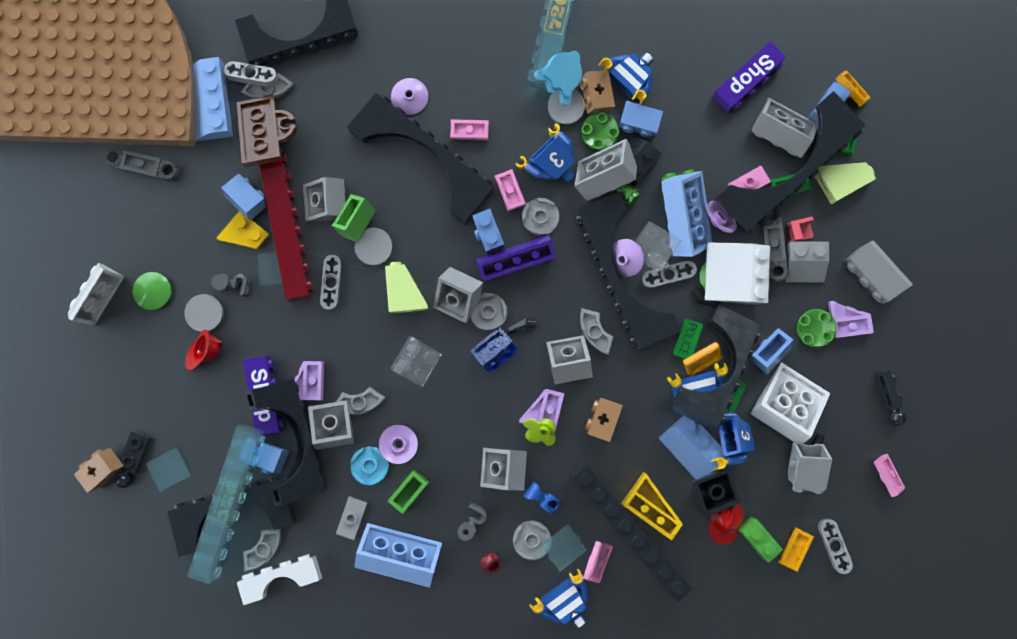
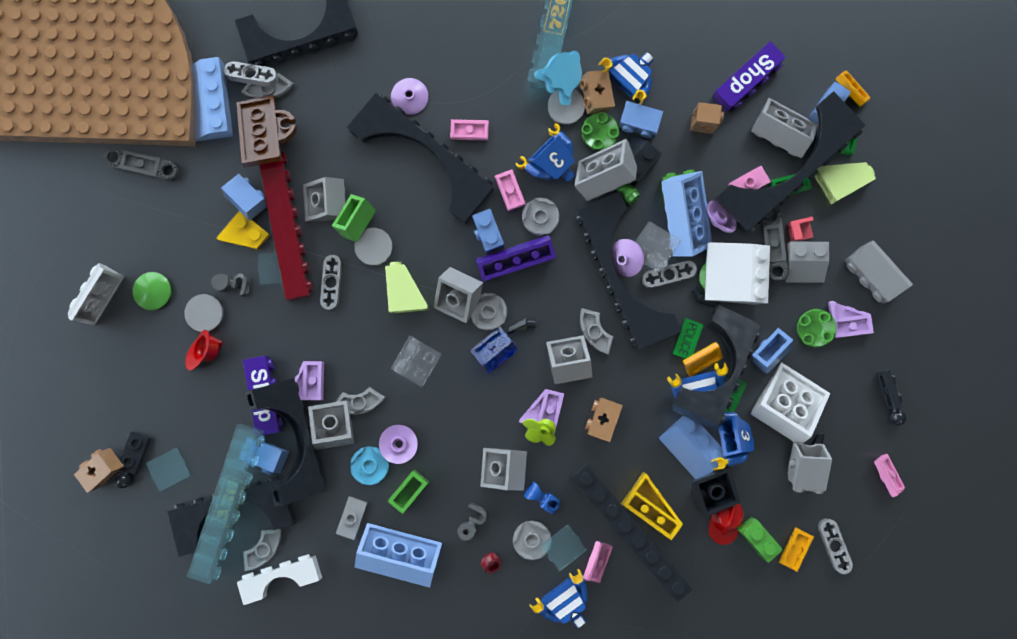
(706, 118): none -> medium nougat brick

